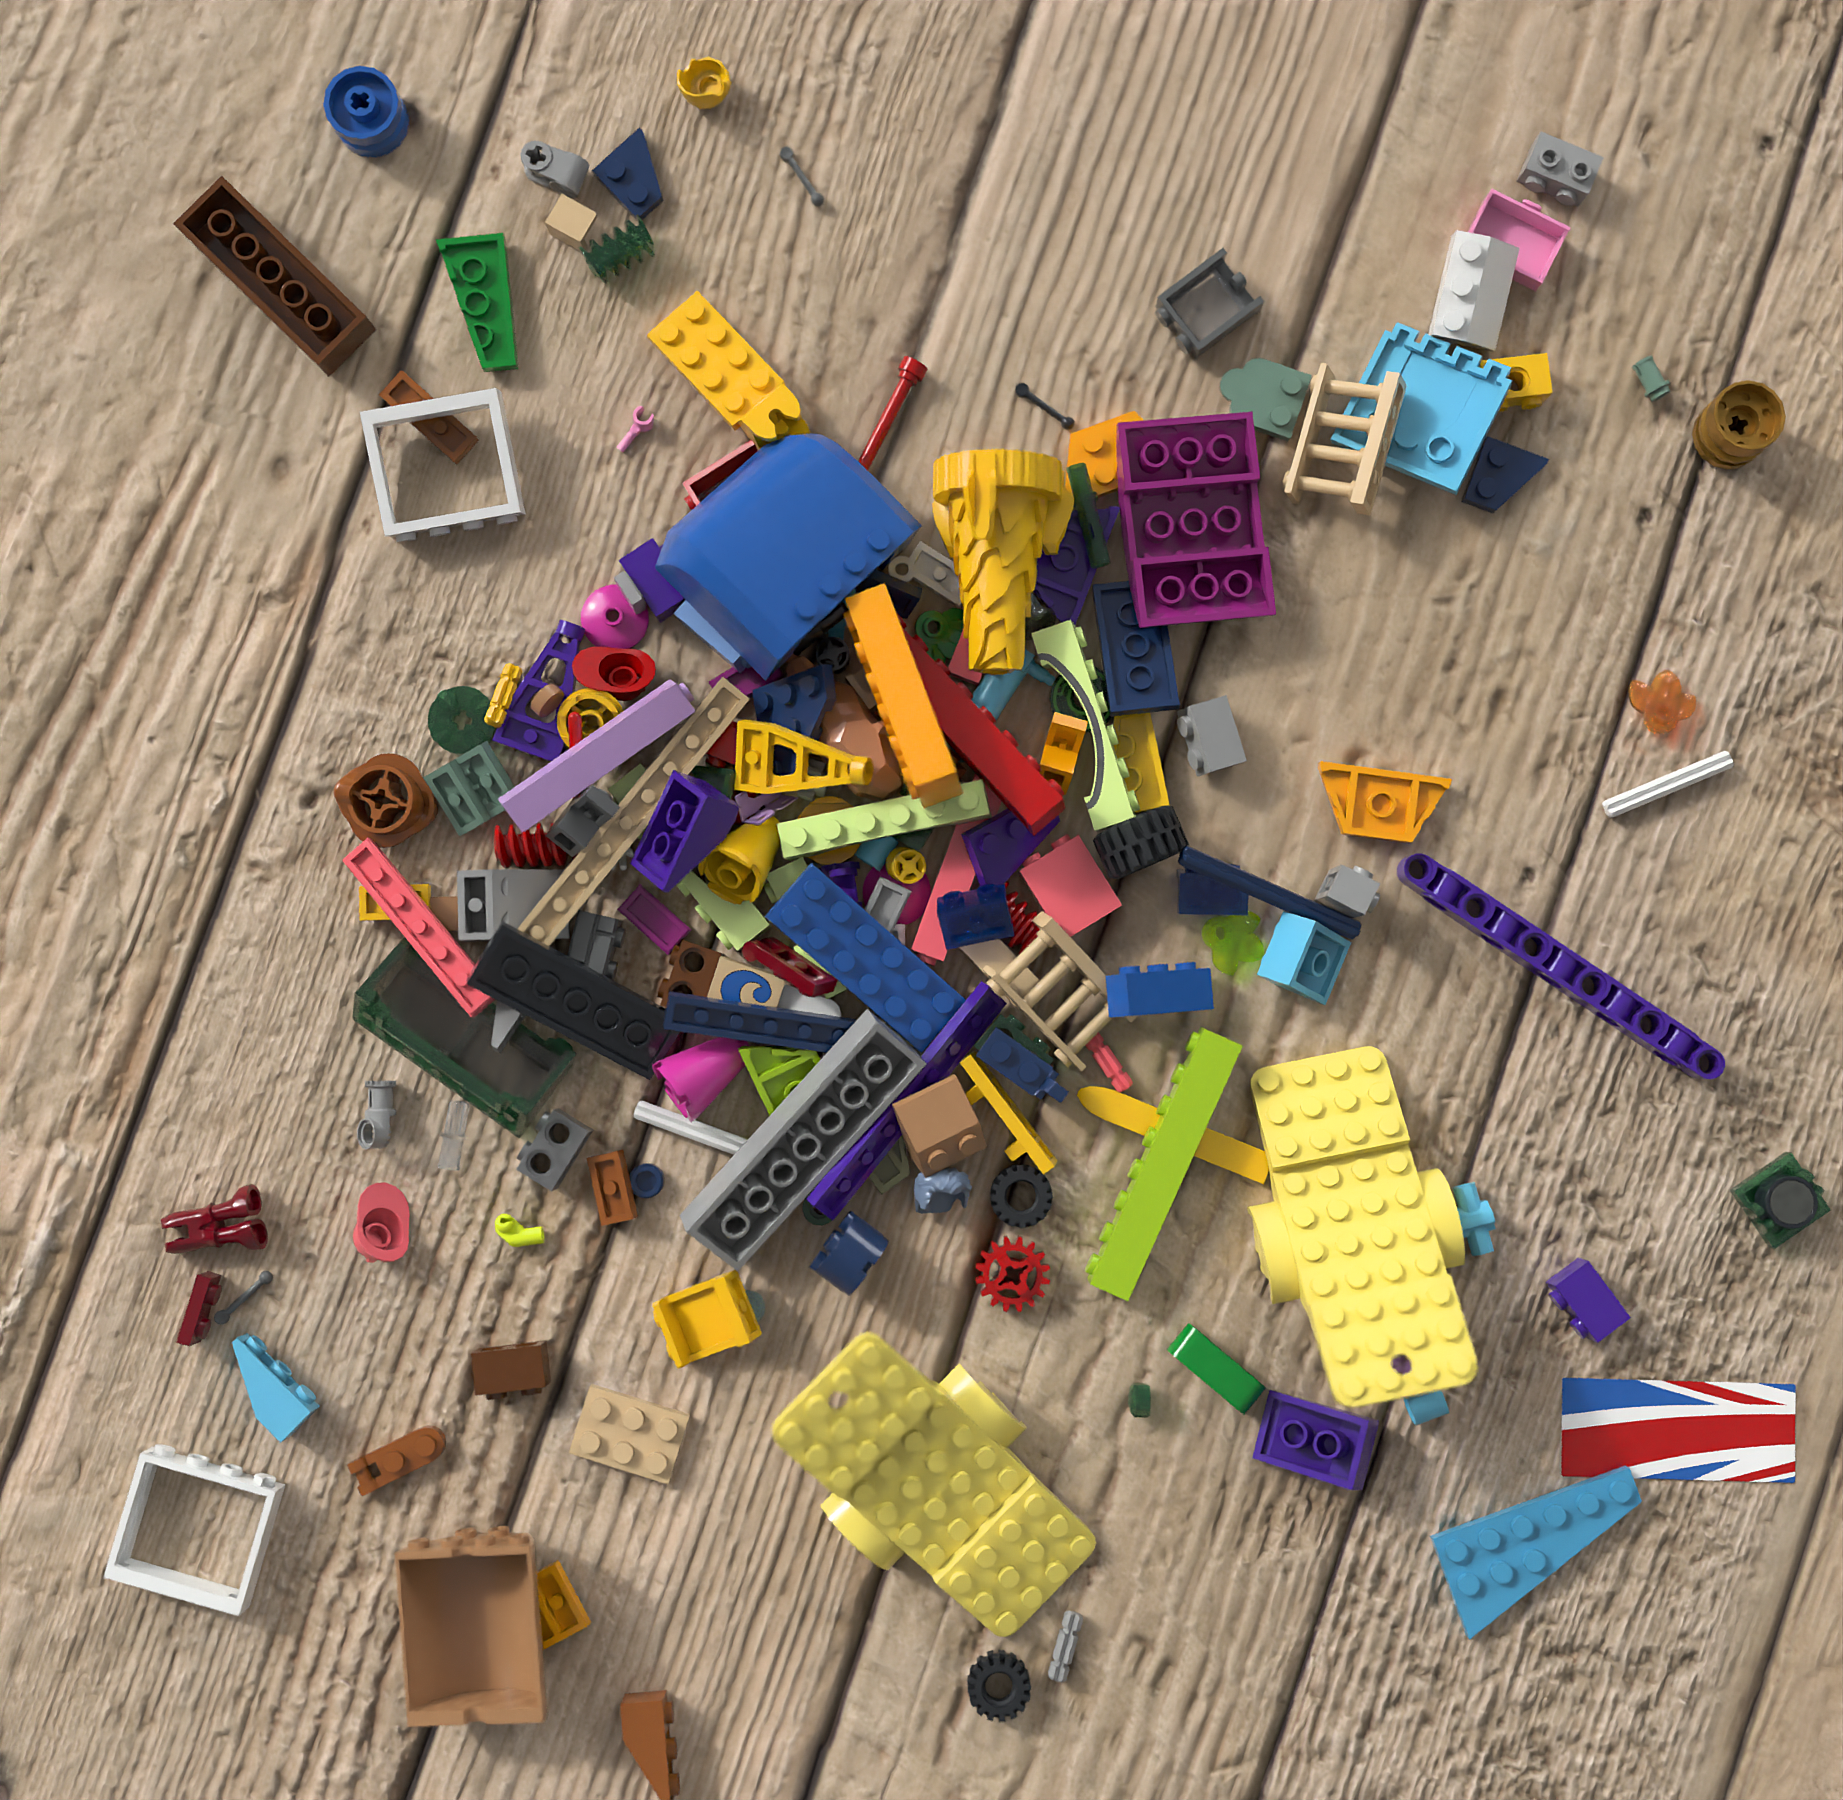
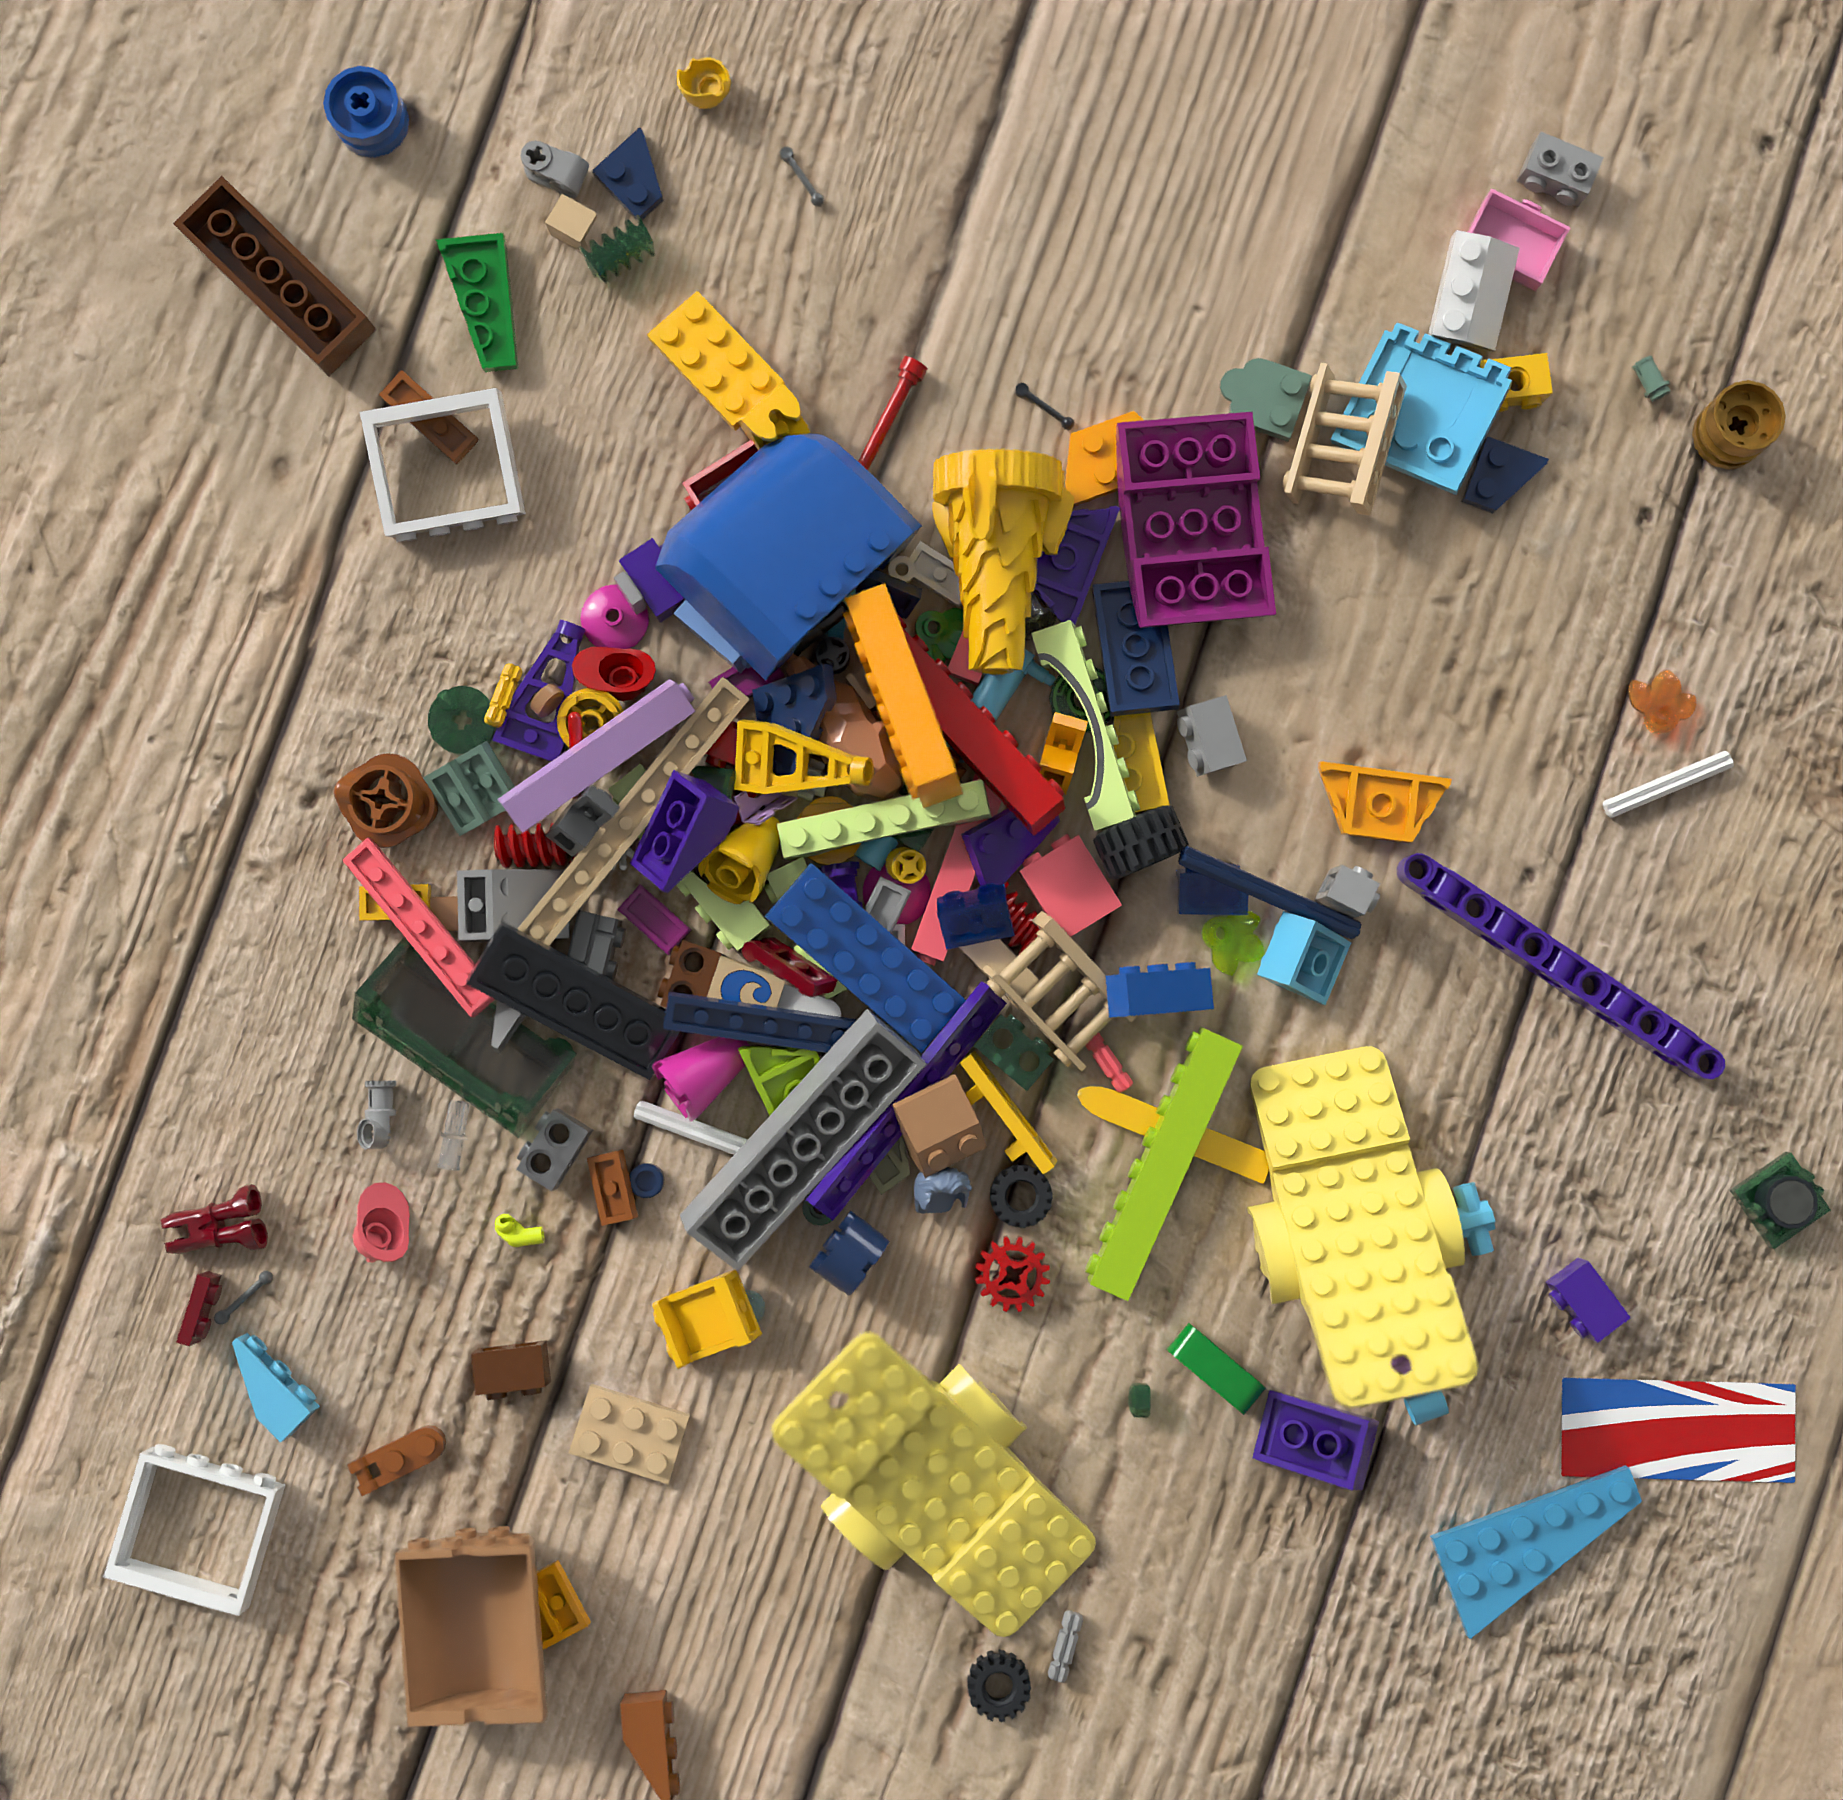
(637, 427): bright pink hand -> none
(1021, 1066): dark blue hinge -> none
(1088, 515): clear green pin -> none
(1206, 305): window -> none

